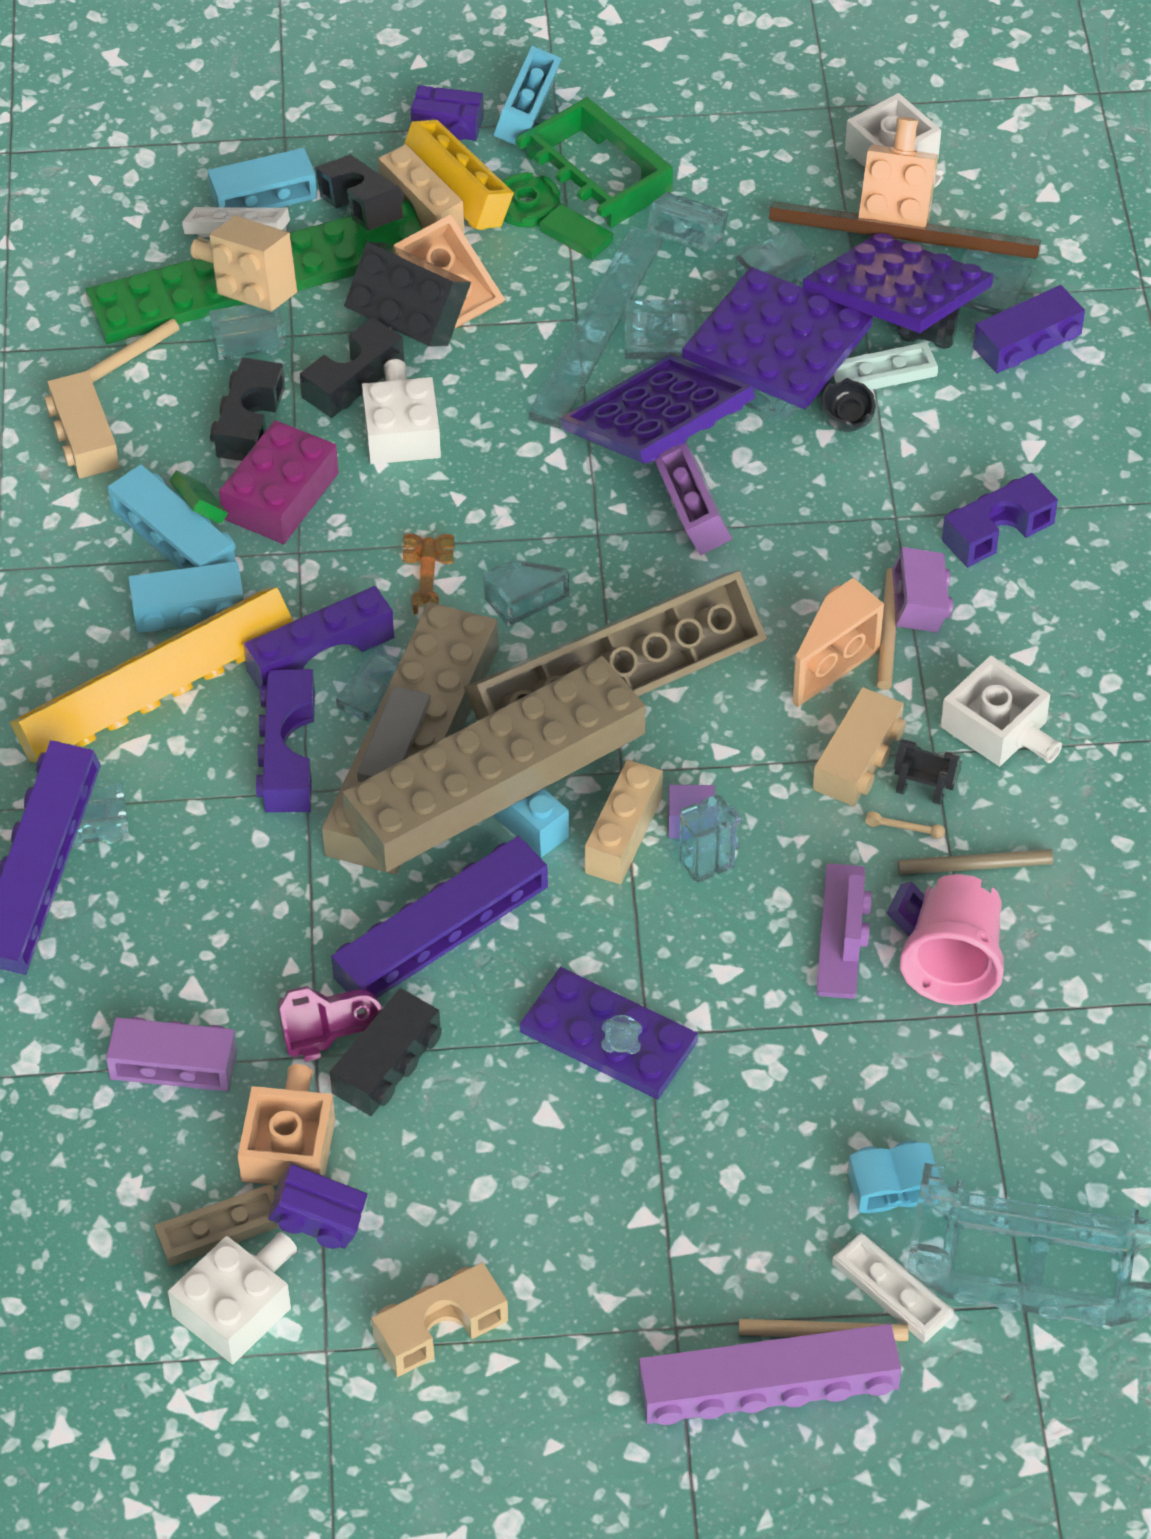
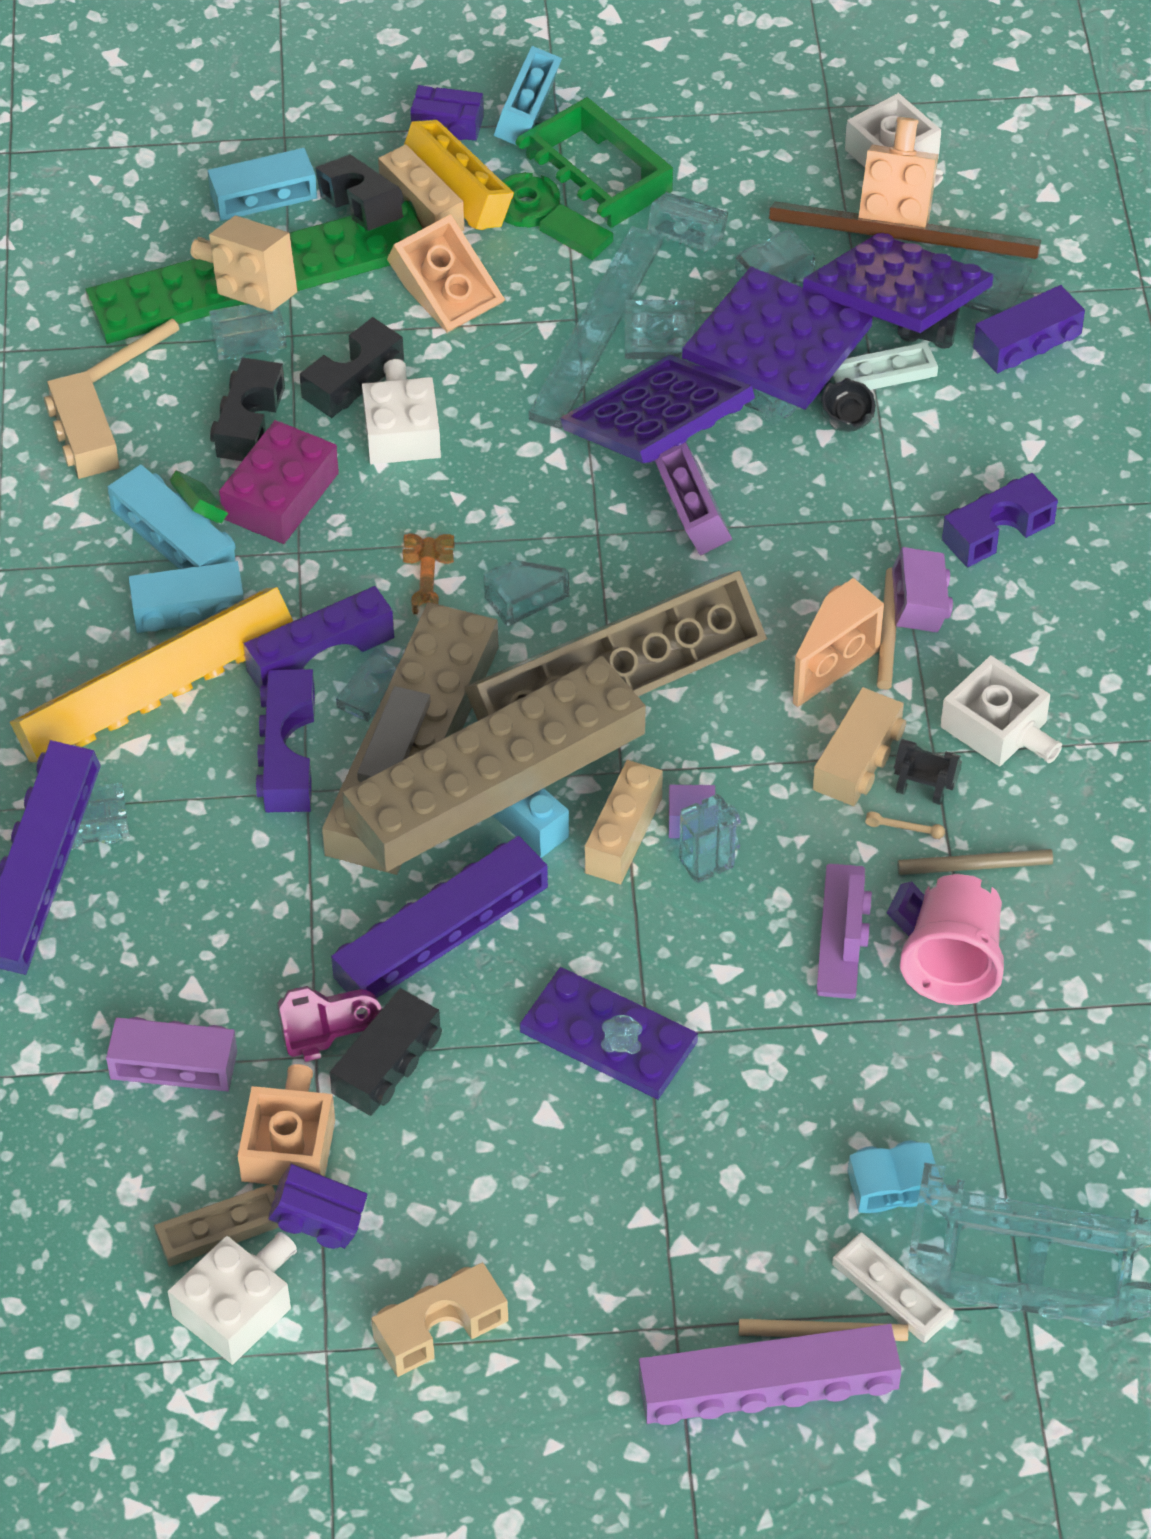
(207, 219): white plate -> none
(407, 294): black brick -> none

